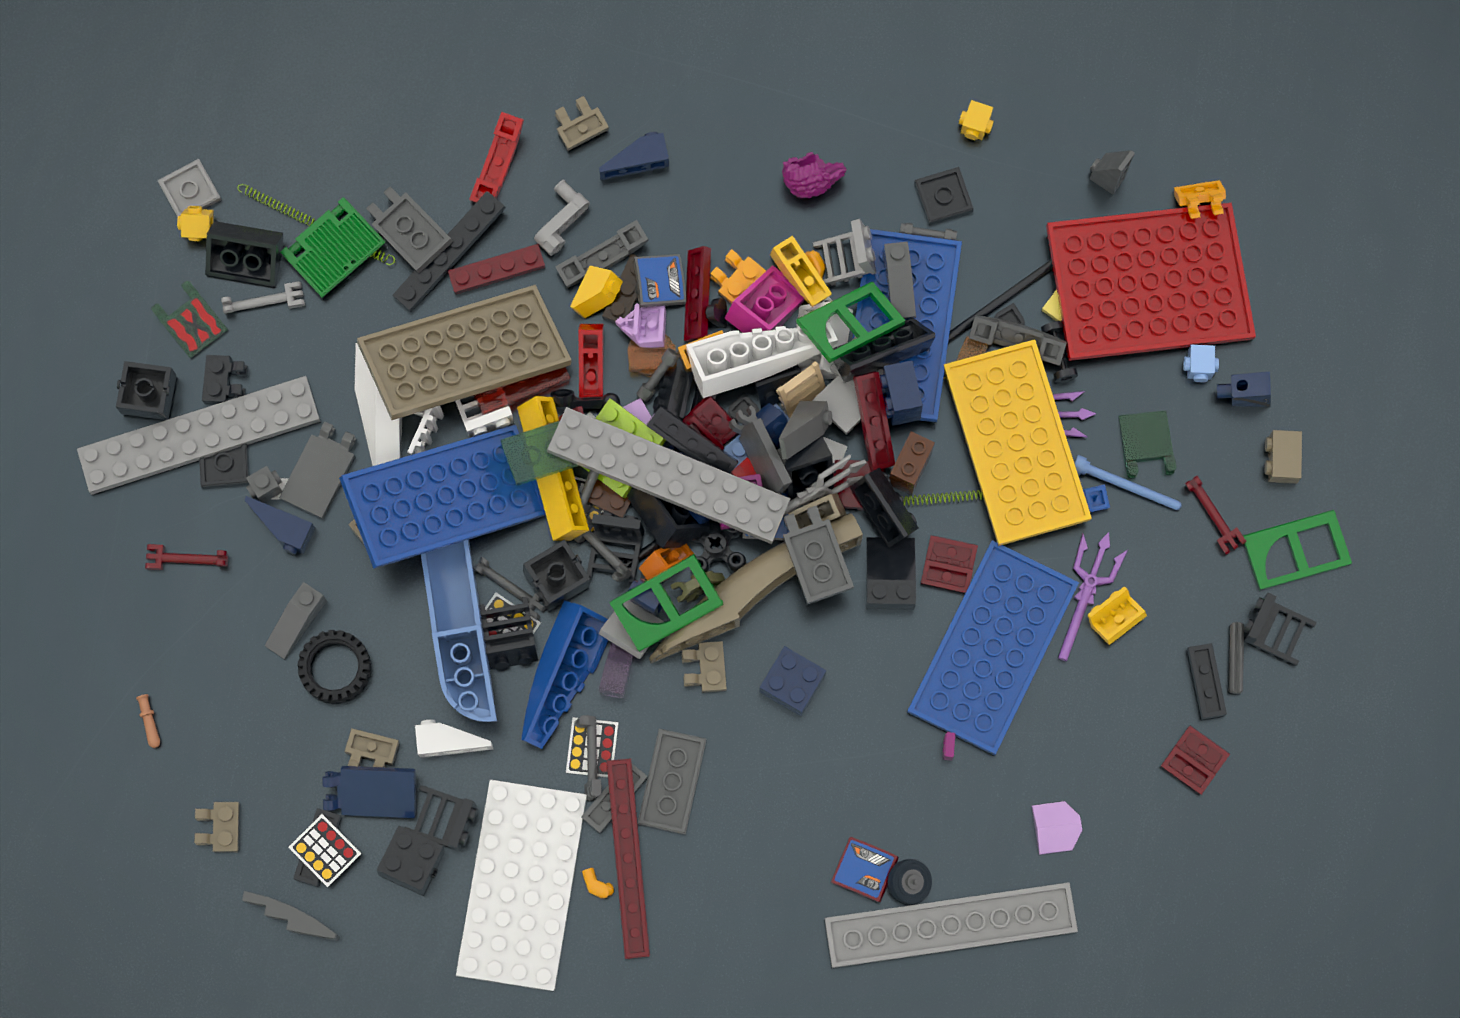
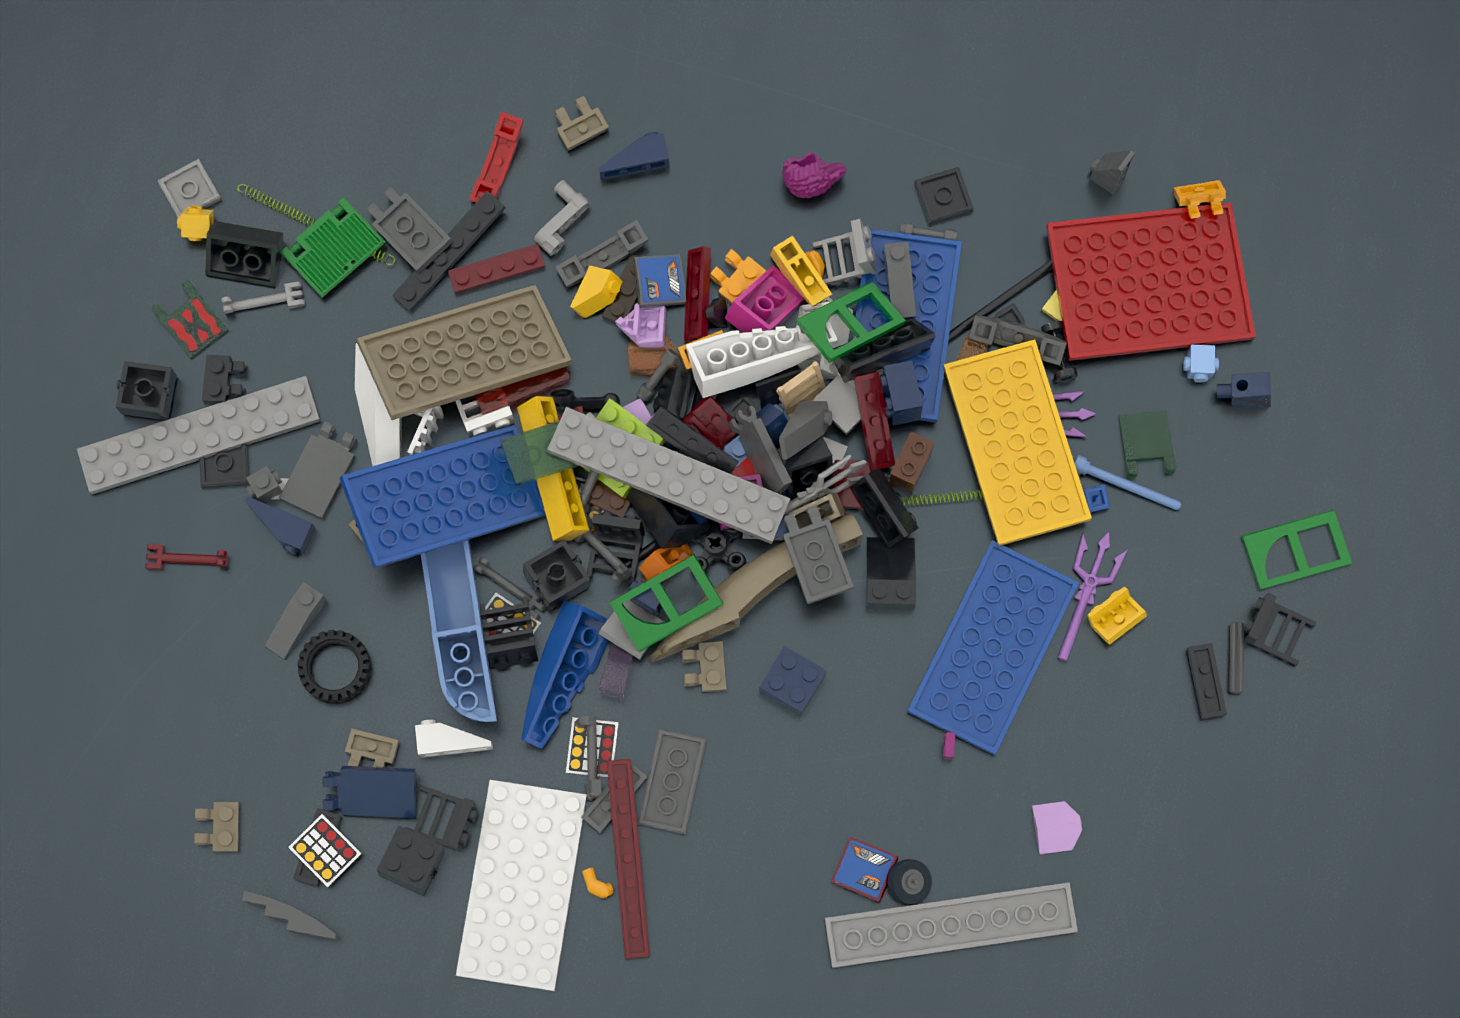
(149, 724): nougat piece -> none
(591, 360): red slope -> none
(692, 588): olive plate -> none
(949, 563): dark red slope -> none
(976, 120): yellow brick -> none
(1195, 759): dark red slope -> none
(1227, 535): dark red hinge -> none
(1284, 456): dark tan brick -> none

